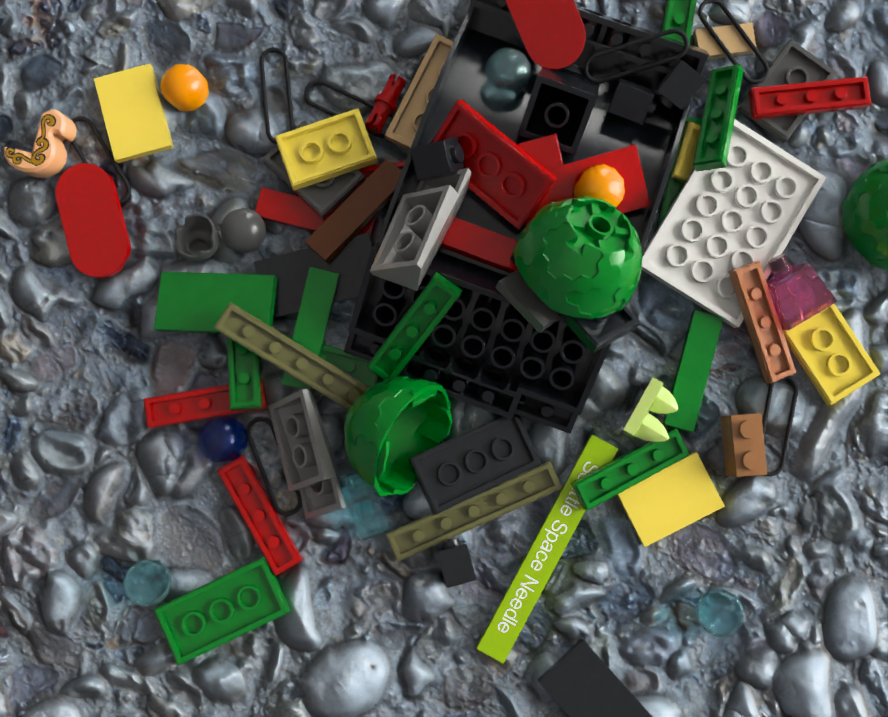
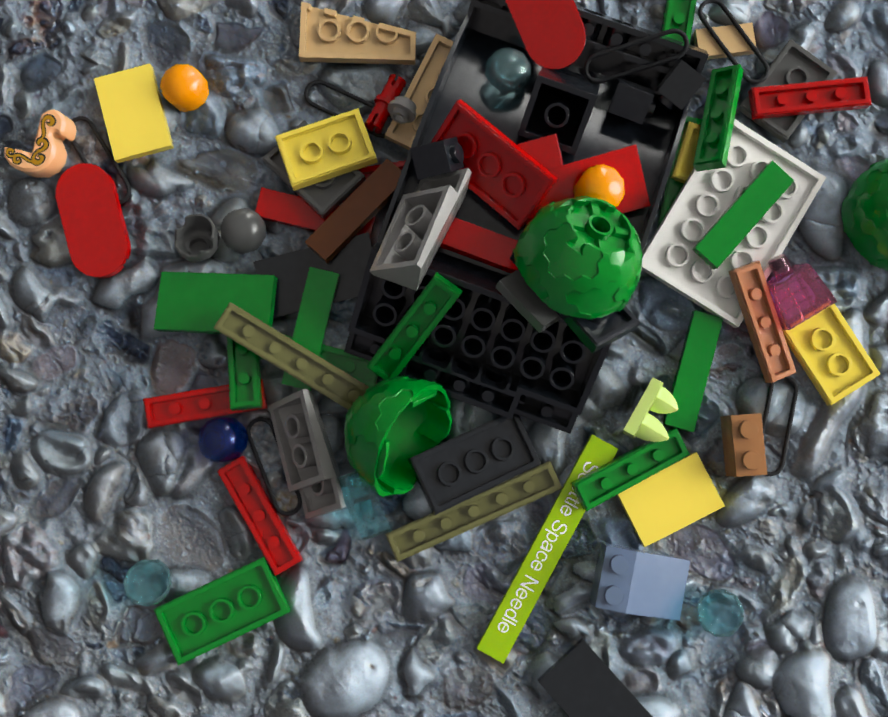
(264, 93): black piece -> none
(346, 39): none -> tan wing
(402, 110): none -> light grey plate
(455, 562): black brick -> none
(639, 582): none -> sand blue slope
(743, 215): none -> green tile

